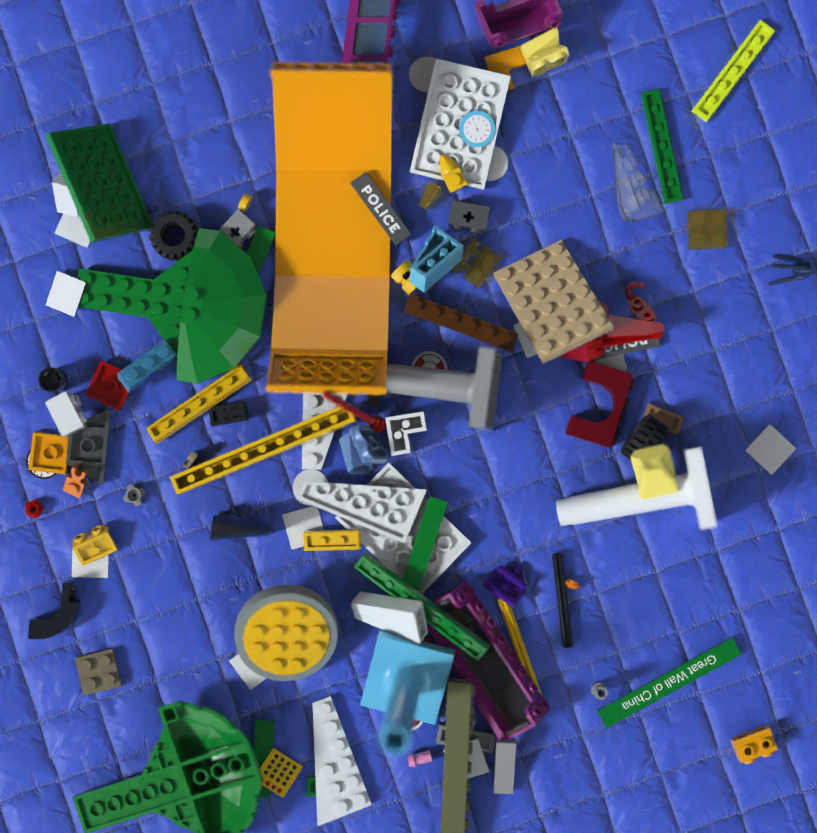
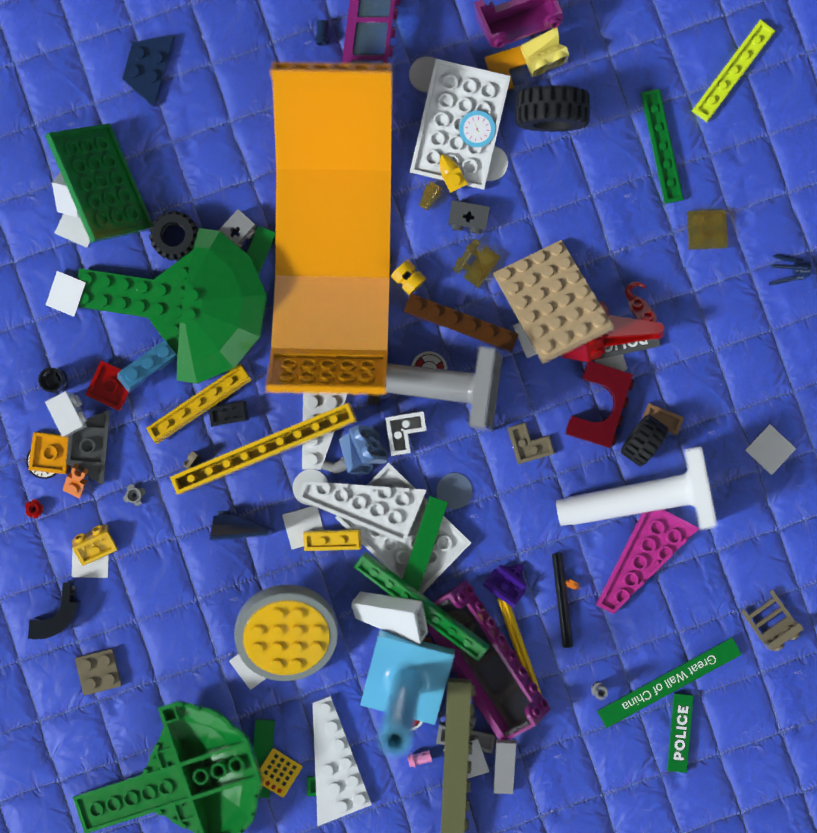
(147, 66): none -> dark blue wing
(245, 202): yellow tile -> none
(322, 33): none -> dark blue pin
(336, 468): none -> light grey arm
(376, 423): red piece -> none
(380, 208): dark grey tile -> none
(435, 259): medium azure wedge -> none
(455, 490): none -> sand blue sticker
(524, 448): none -> dark tan tile
(552, 108): none -> black tyre
(632, 192): clear wedge -> none
(647, 549): none -> dark pink wing
(654, 471): light yellow piece -> none
(680, 732): none -> green tile
(754, 744): light orange brick -> none
(780, 632): none -> dark tan plate

